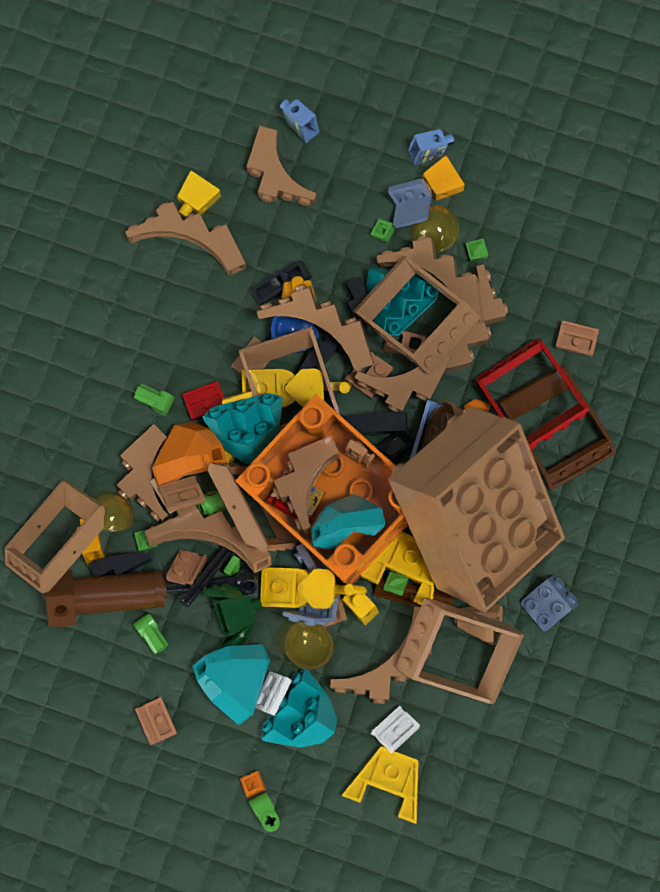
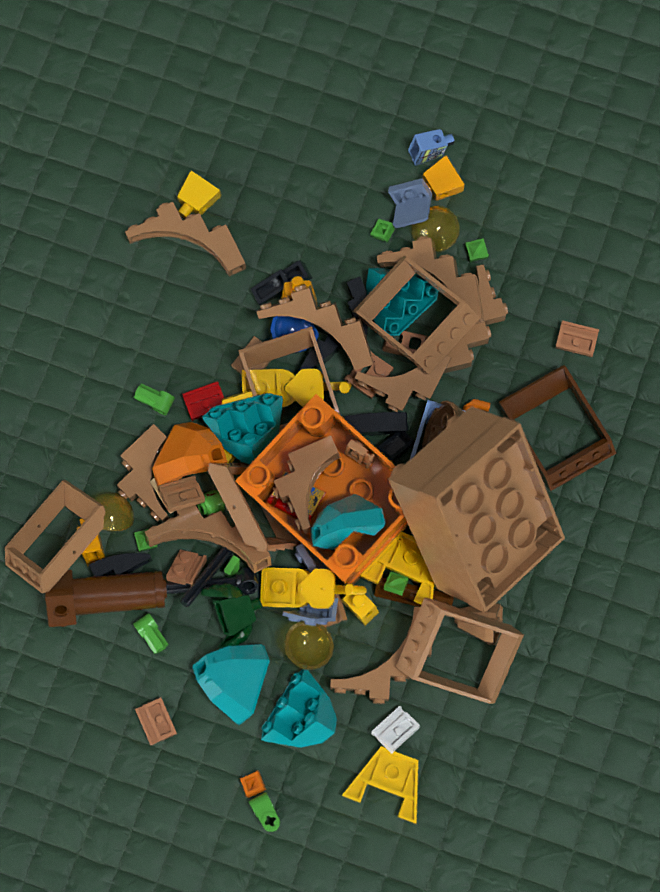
(272, 693): white plate -> none
(275, 180): medium nougat arch -> none
(300, 119): medium blue torso -> none
(549, 603): sand blue bracket -> none
(558, 423): red window -> none

